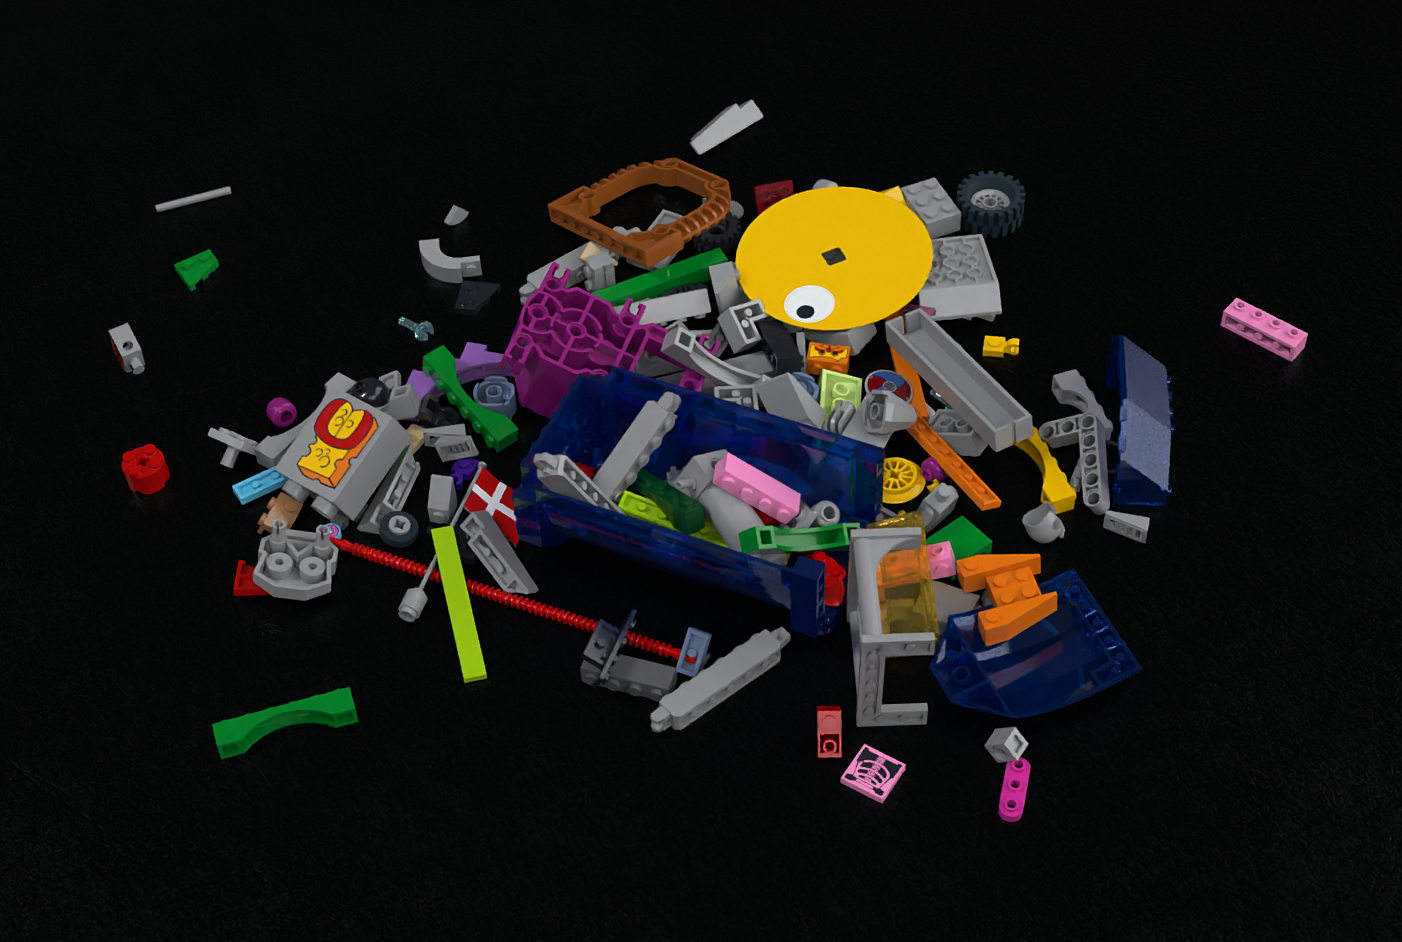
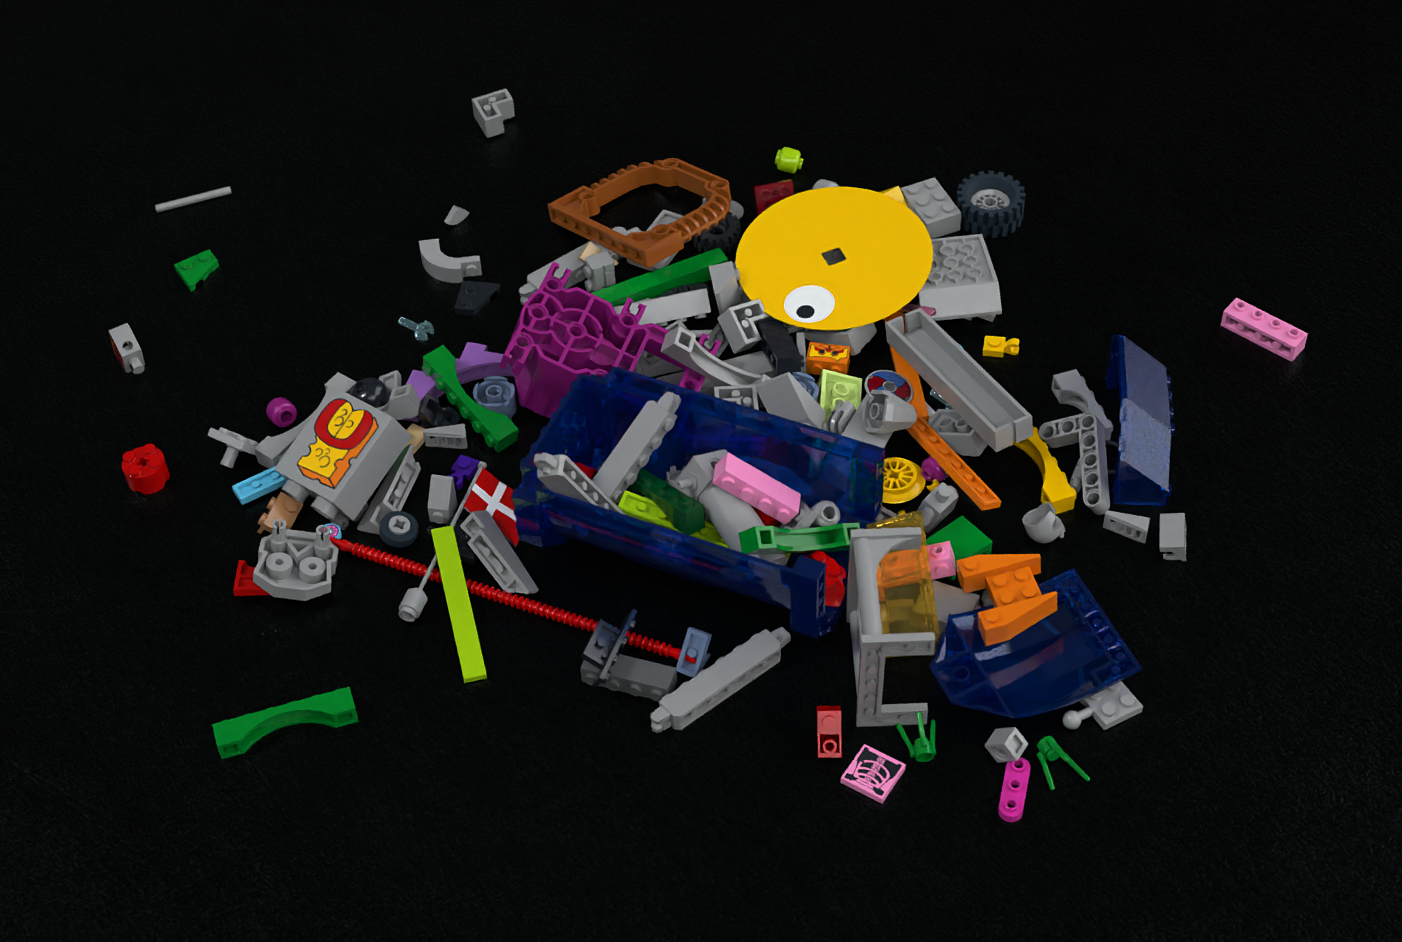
(446, 454): light grey slope -> none
(492, 110): none -> light grey brick
(726, 125): light grey wedge -> none
(788, 160): none -> lime head
(923, 749): none -> green plant
(1051, 750): none -> green plant
(1106, 707): none -> light grey plate
(1173, 536): none -> light grey hinge

